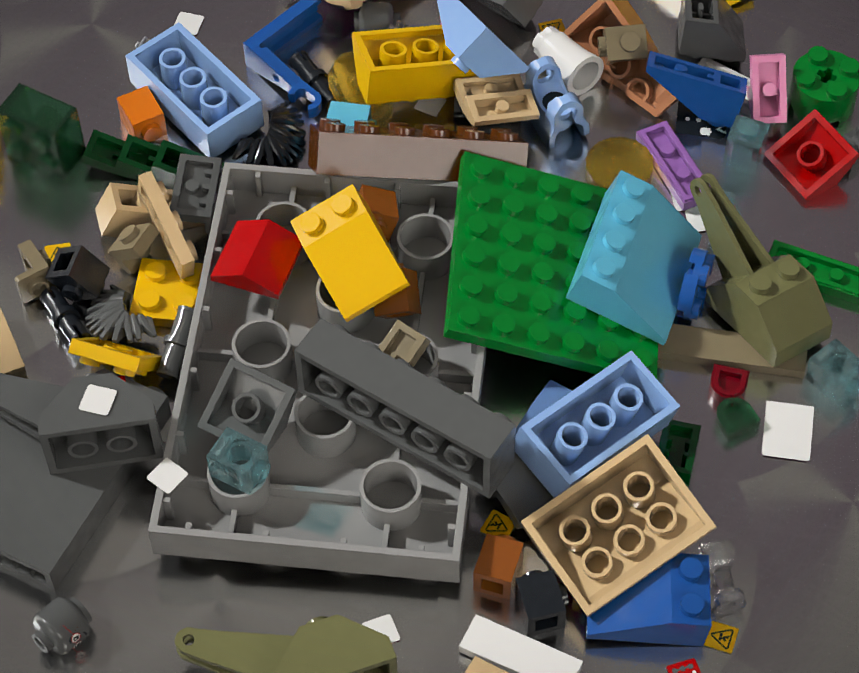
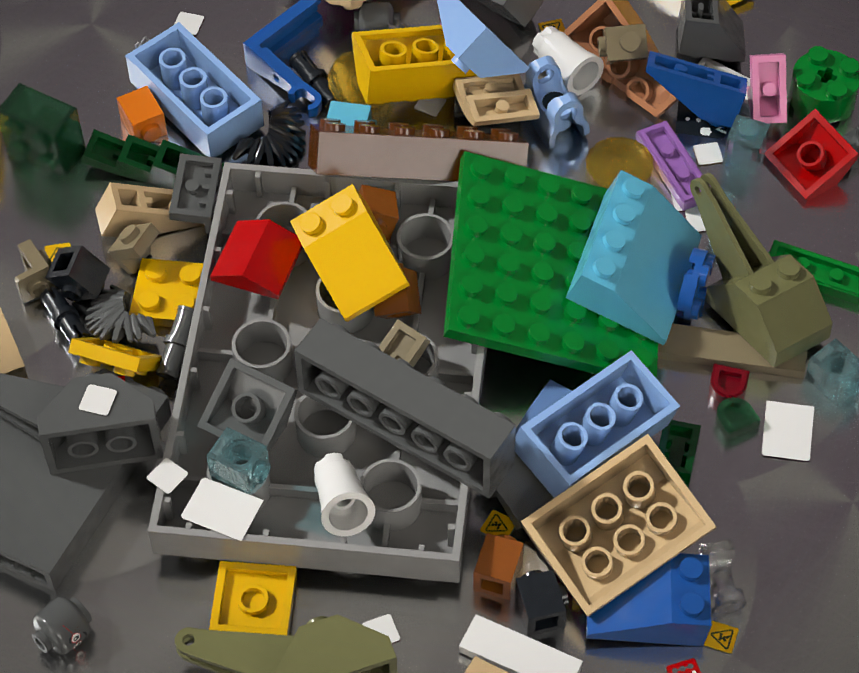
(168, 224): tan plate -> none
(222, 509): none -> white sticker
(253, 598): none -> yellow plate
(343, 501): none -> white plant
(708, 153): none -> white sticker

